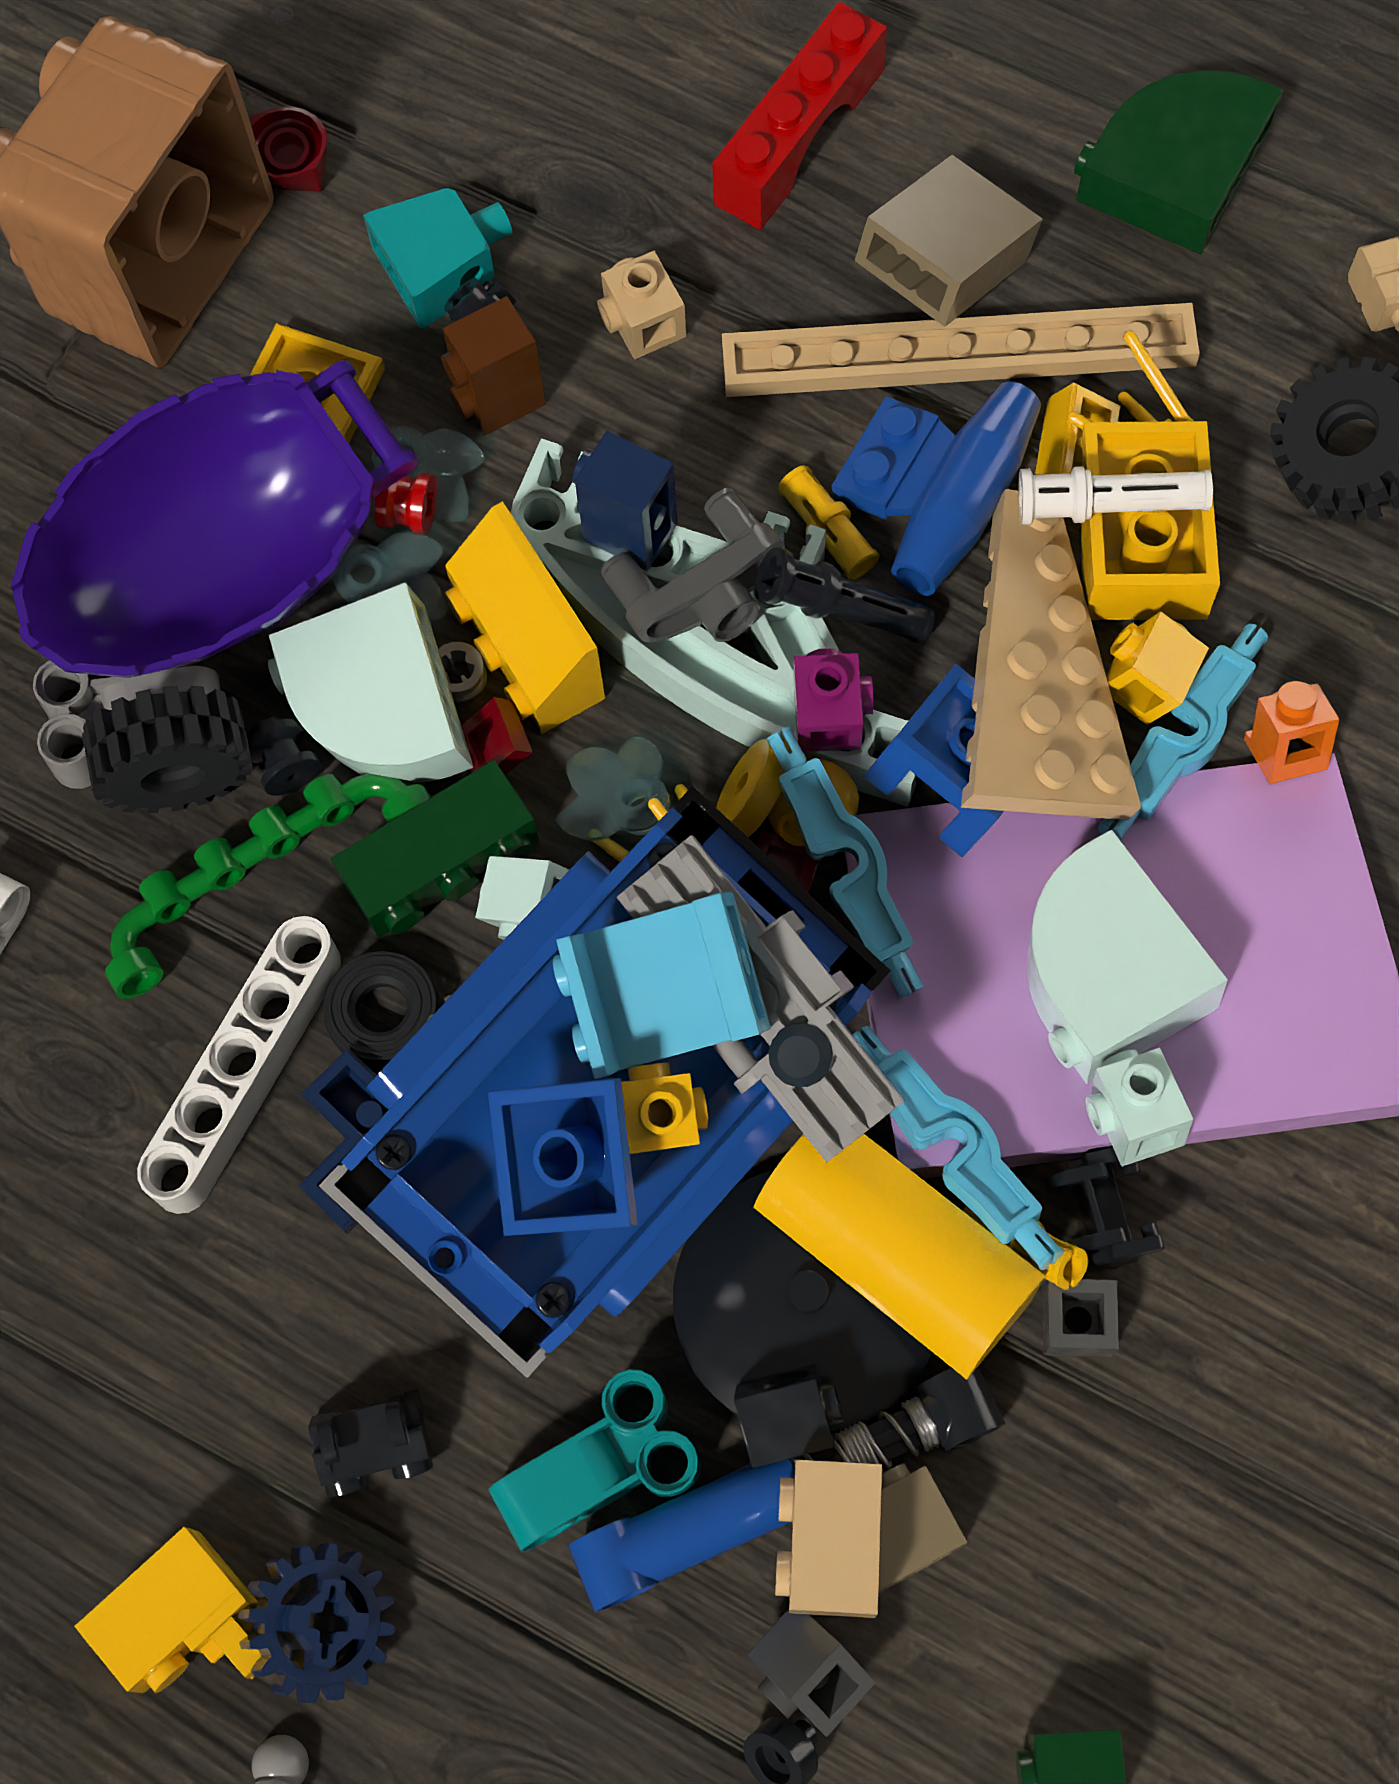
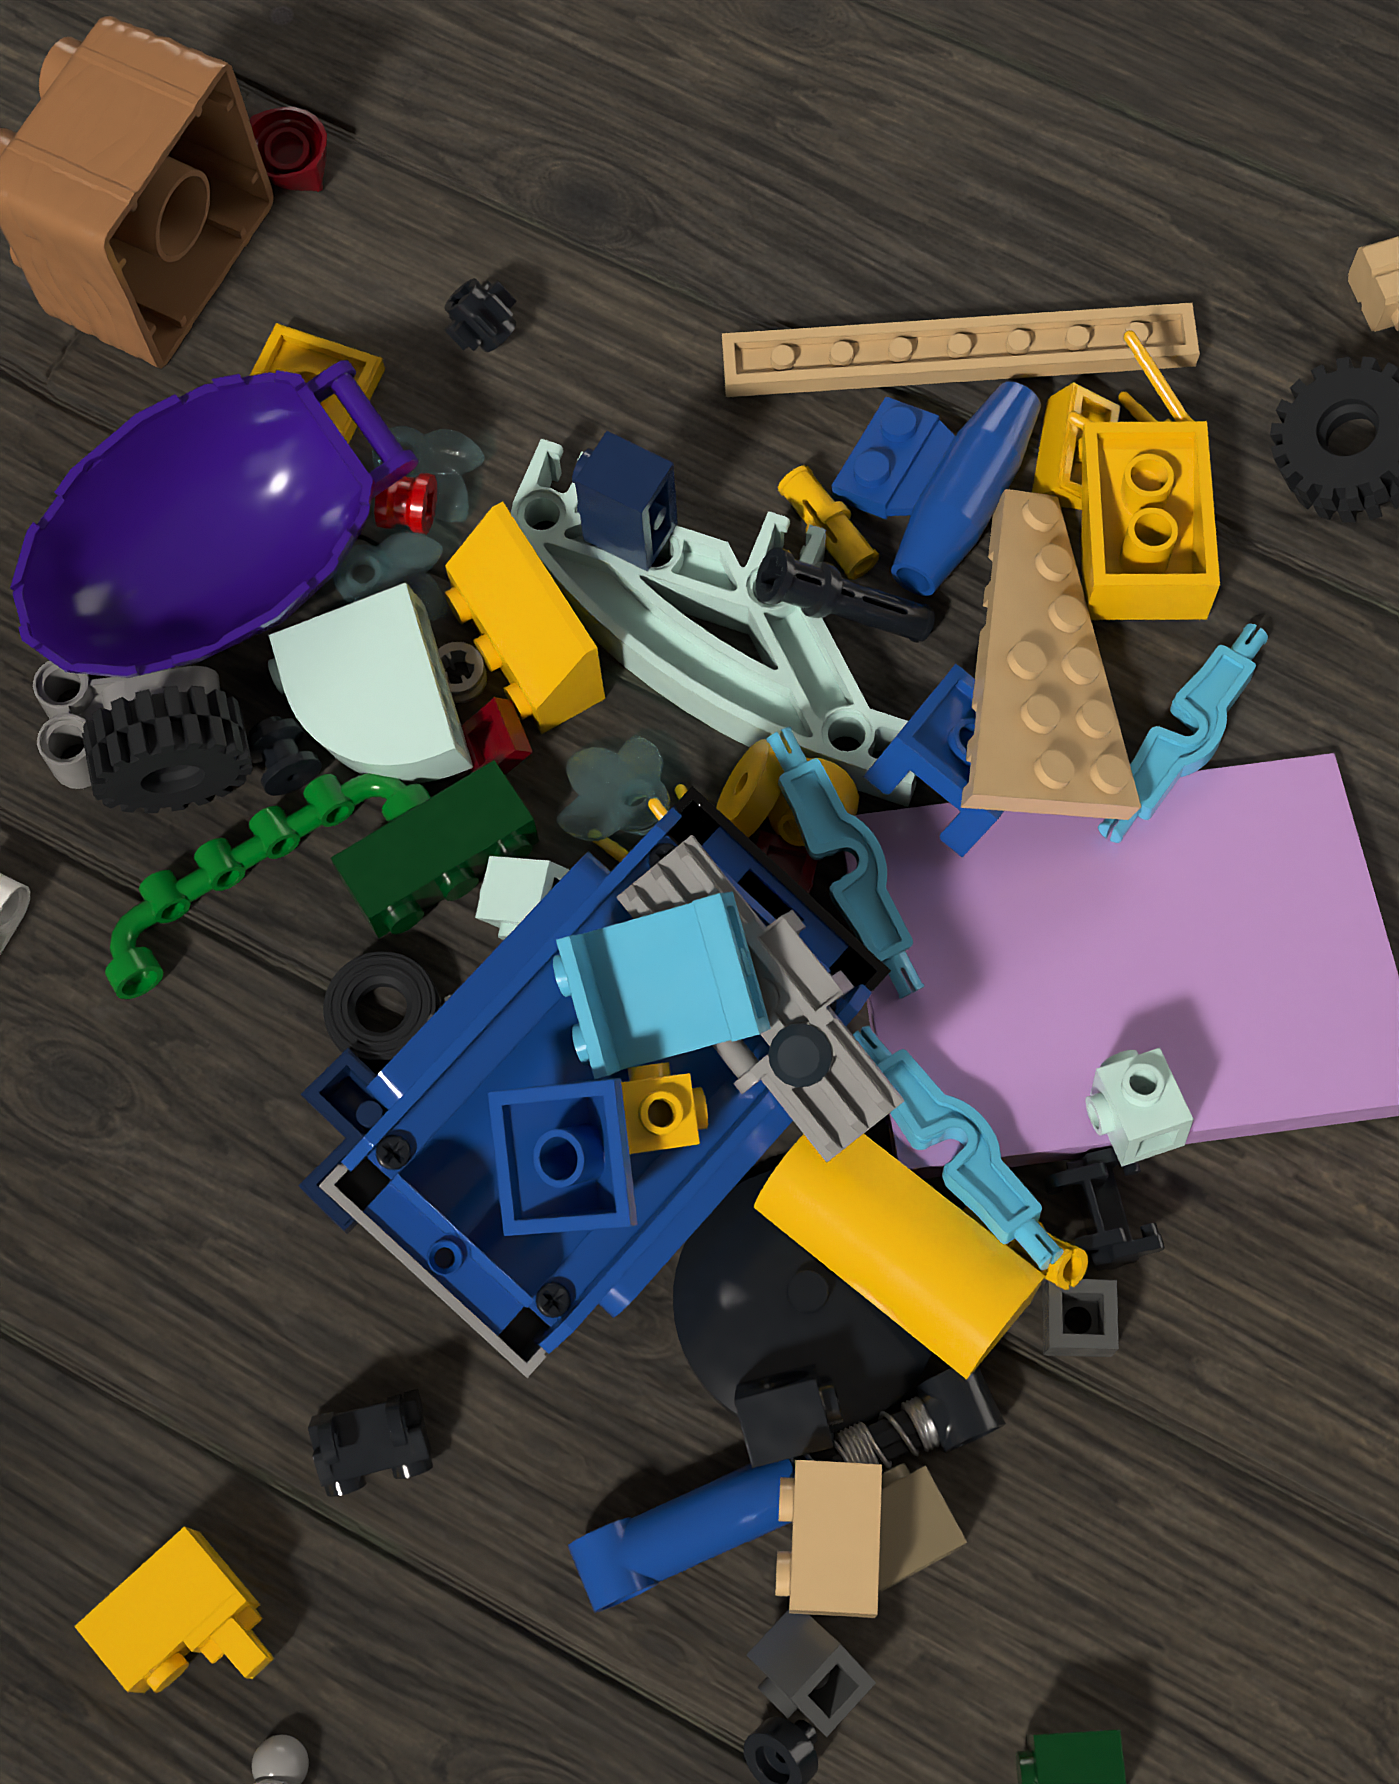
(239, 1095): white beam -> none
(313, 1649): dark blue gear -> none
(434, 248): teal torso -> none
(493, 366): reddish brown brick -> none
(592, 1468): teal piece -> none
(642, 304): tan brick -> none
(708, 593): dark grey connector -> none
(765, 153): red arch -> none
(830, 700): magenta brick -> none
(947, 239): dark tan brick -> none
(1081, 494): white pin -> none
(1113, 960): light aqua brick -> none
(1153, 667): yellow brick -> none
(1178, 153): dark green brick -> none
(1293, 713): orange brick -> none

